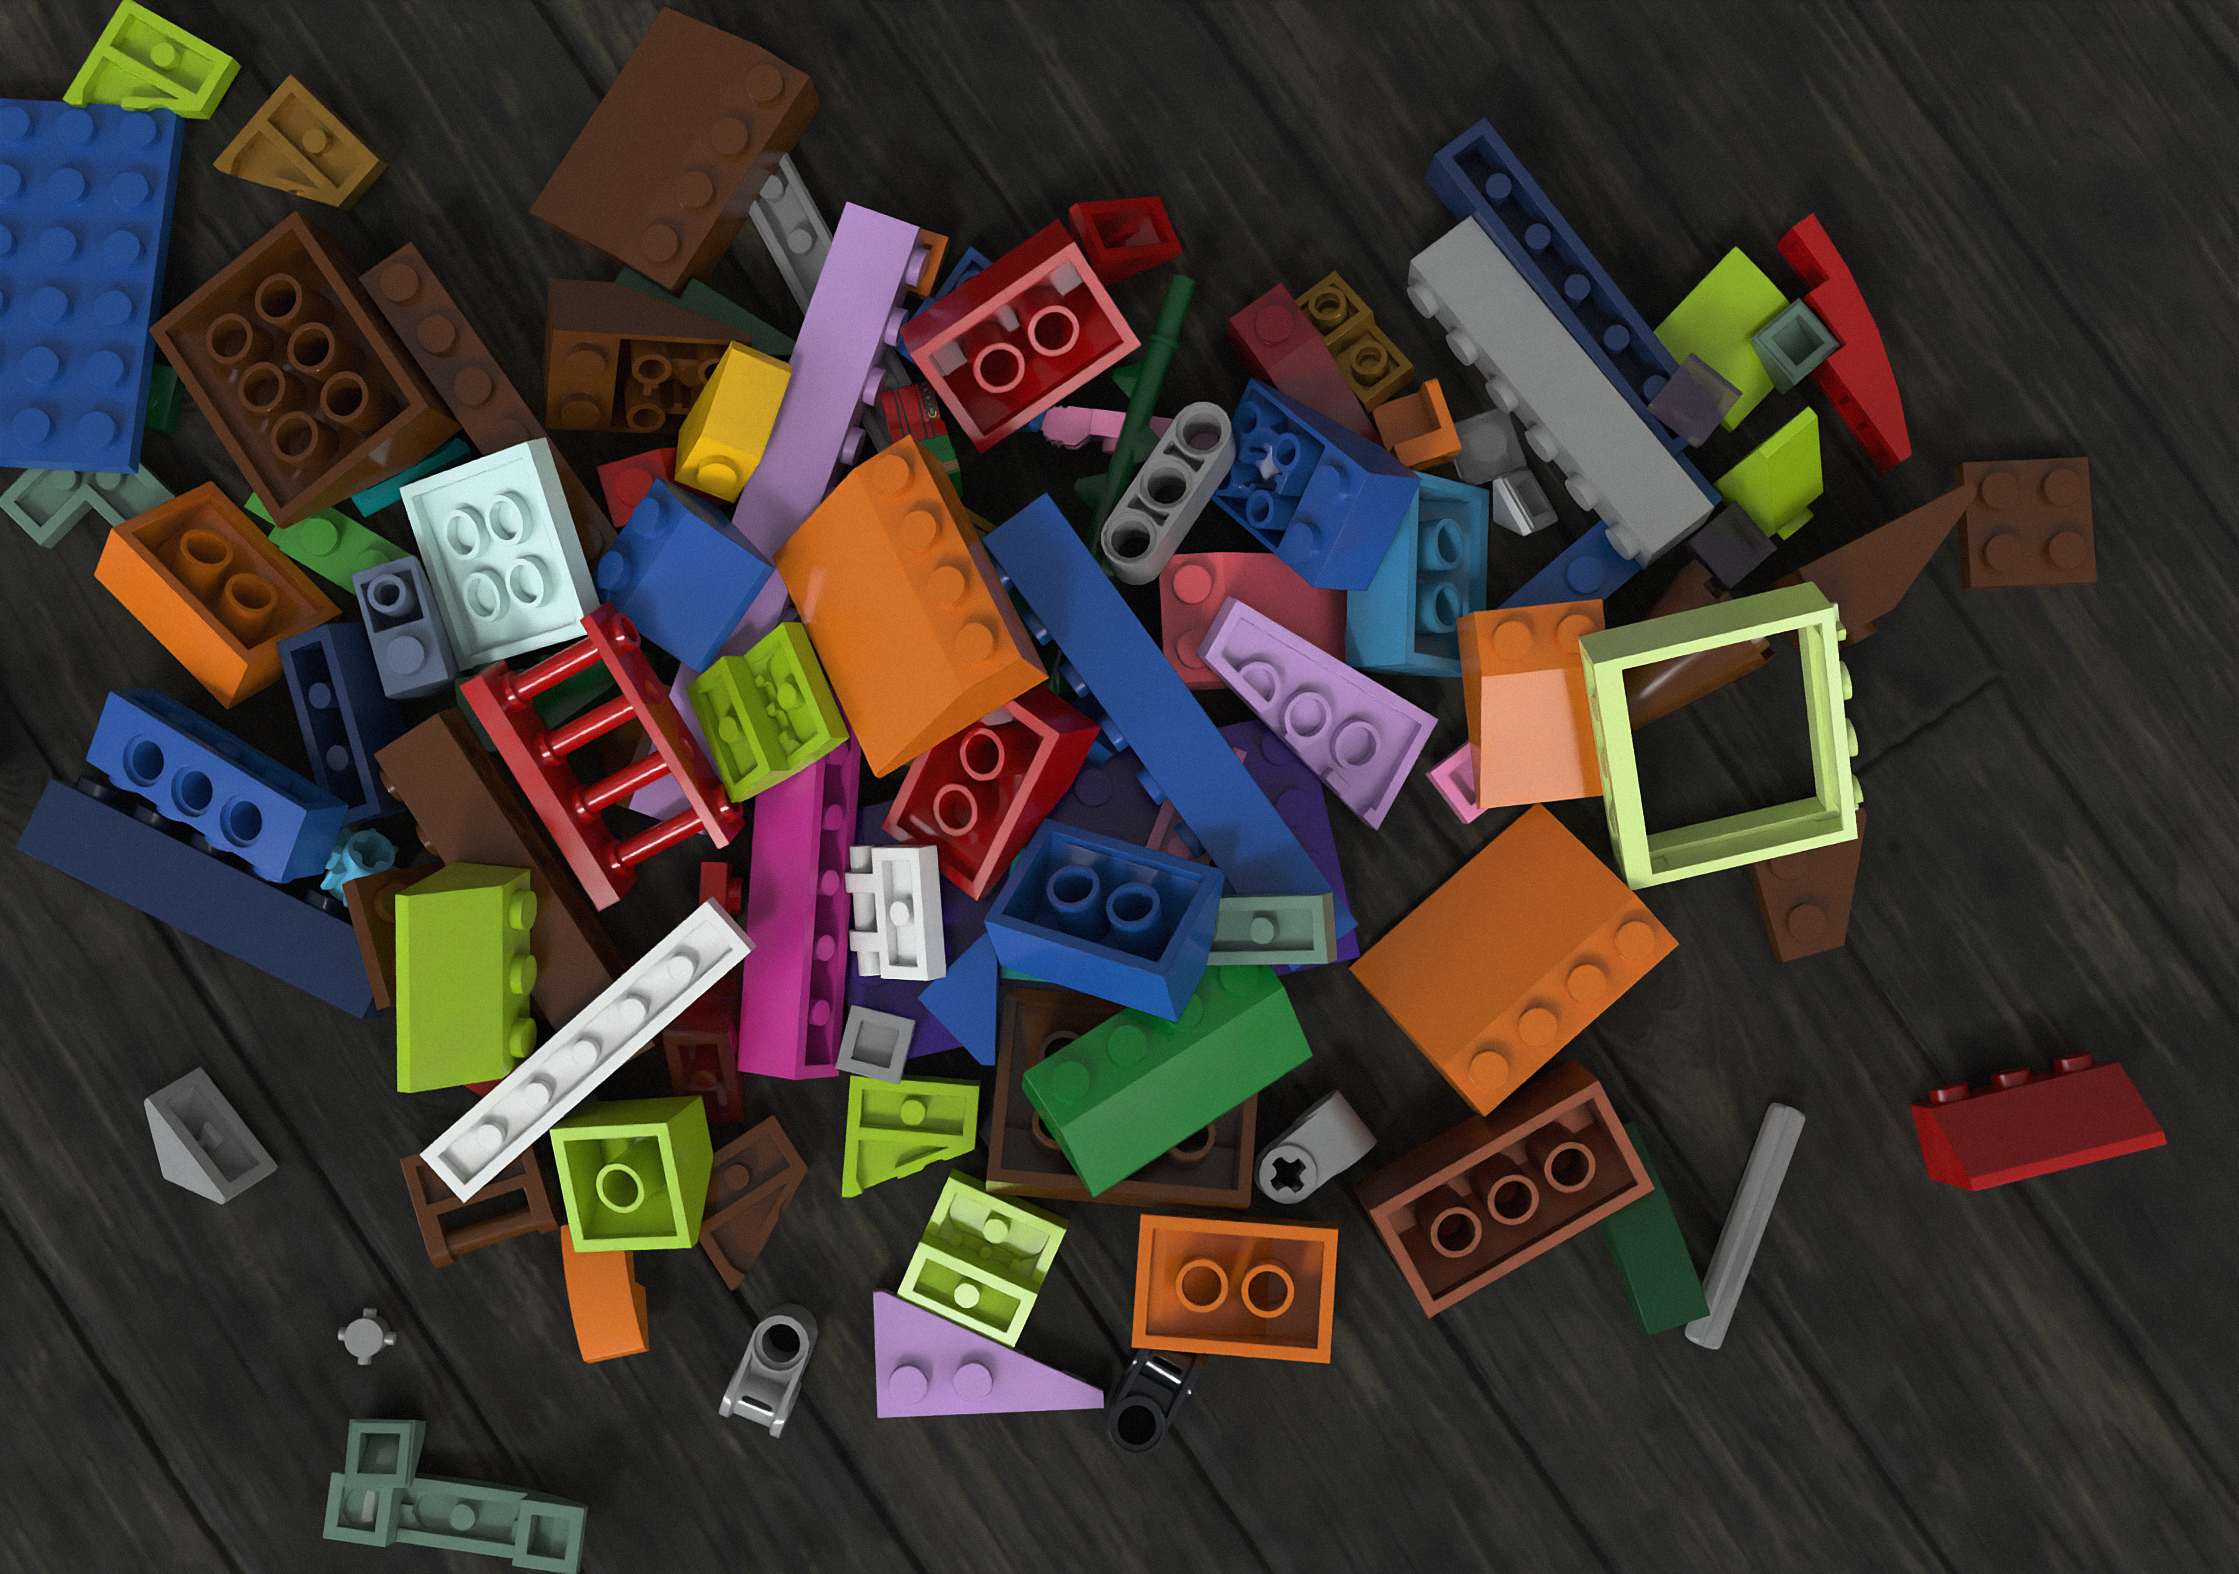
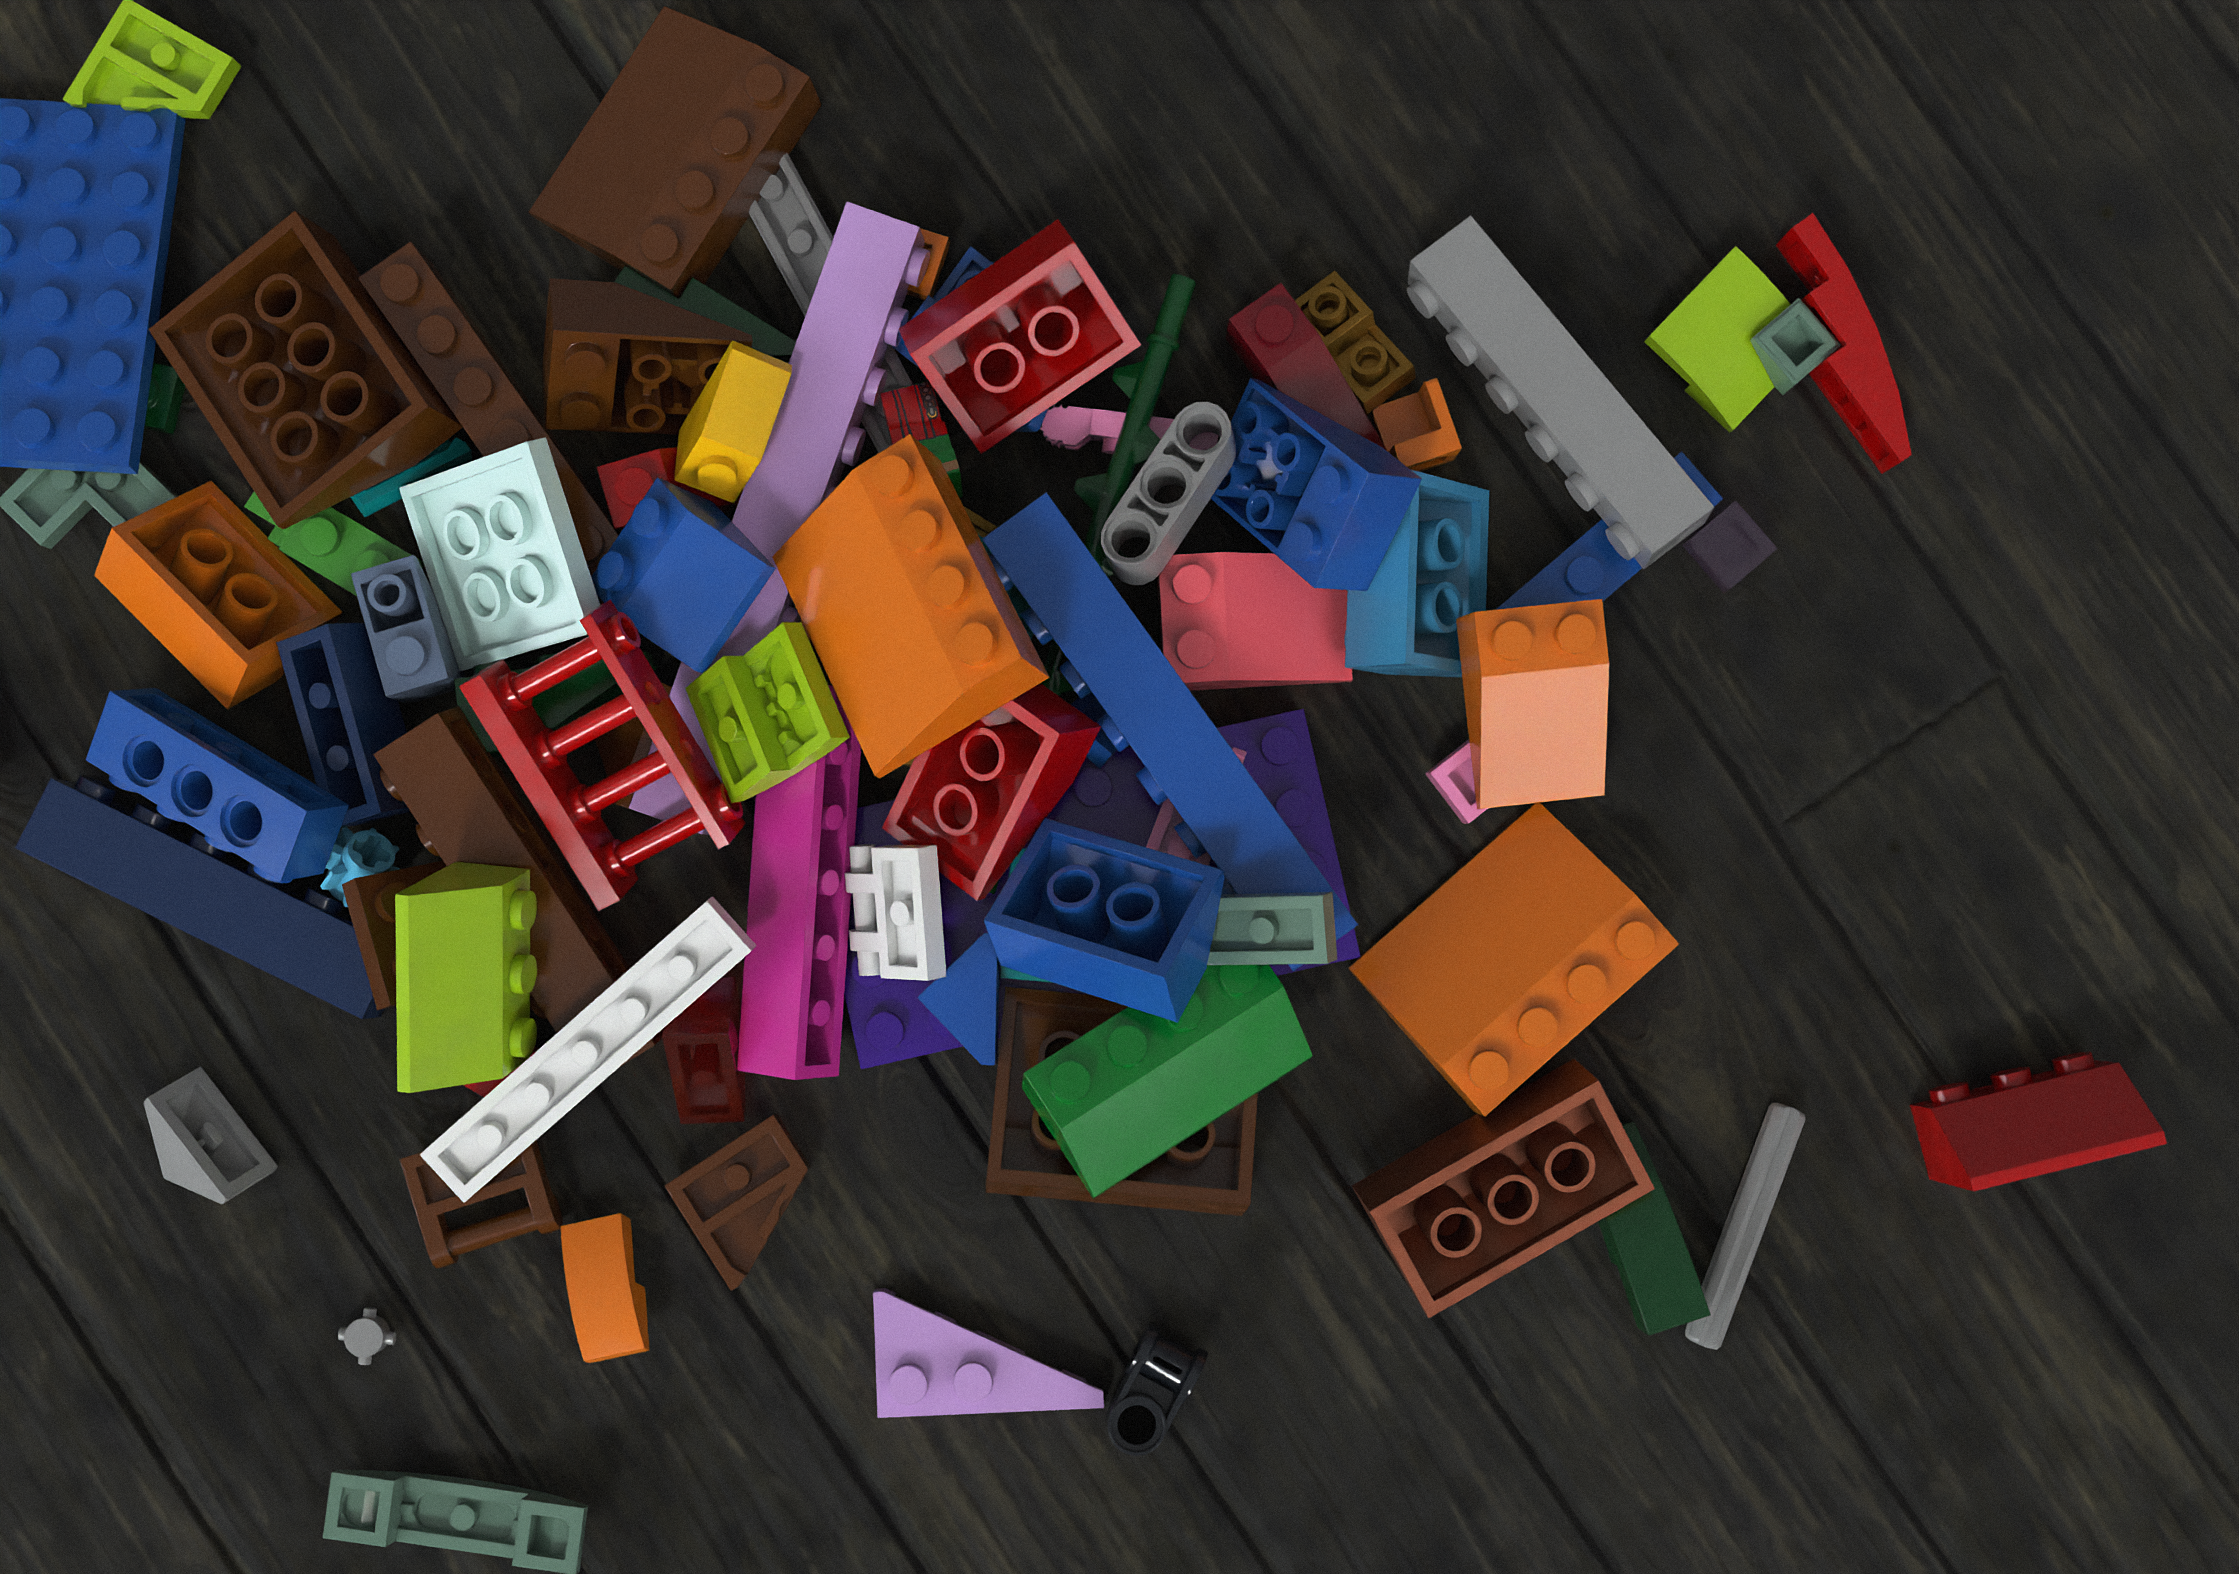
(303, 149): pearl gold wing -> none
(383, 1452): sand green slope -> none
(634, 1172): lime slope -> none
(721, 882): red plate -> none
(768, 1378): light grey piece -> none
(876, 1044): light grey plate -> none
(906, 1126): lime wing -> none
(982, 1259): lime slope -> none
(1123, 236): red slope -> none
(1236, 1286): orange slope -> none
(1322, 1141): light grey piece -> none
(1327, 713): lavender wing -> none
(1487, 181): dark blue brick -> none
(1487, 448): clear plate -> none
(1521, 503): light grey slope -> none
(1672, 683): reddish brown cone -> none
(1694, 400): clear purple plate -> none
(1746, 836): yellowish green window -> none
(1778, 477): lime slope -> none
(1808, 896): reddish brown wing -> none
(1880, 566): reddish brown slope -> none
(2027, 524): reddish brown plate -> none

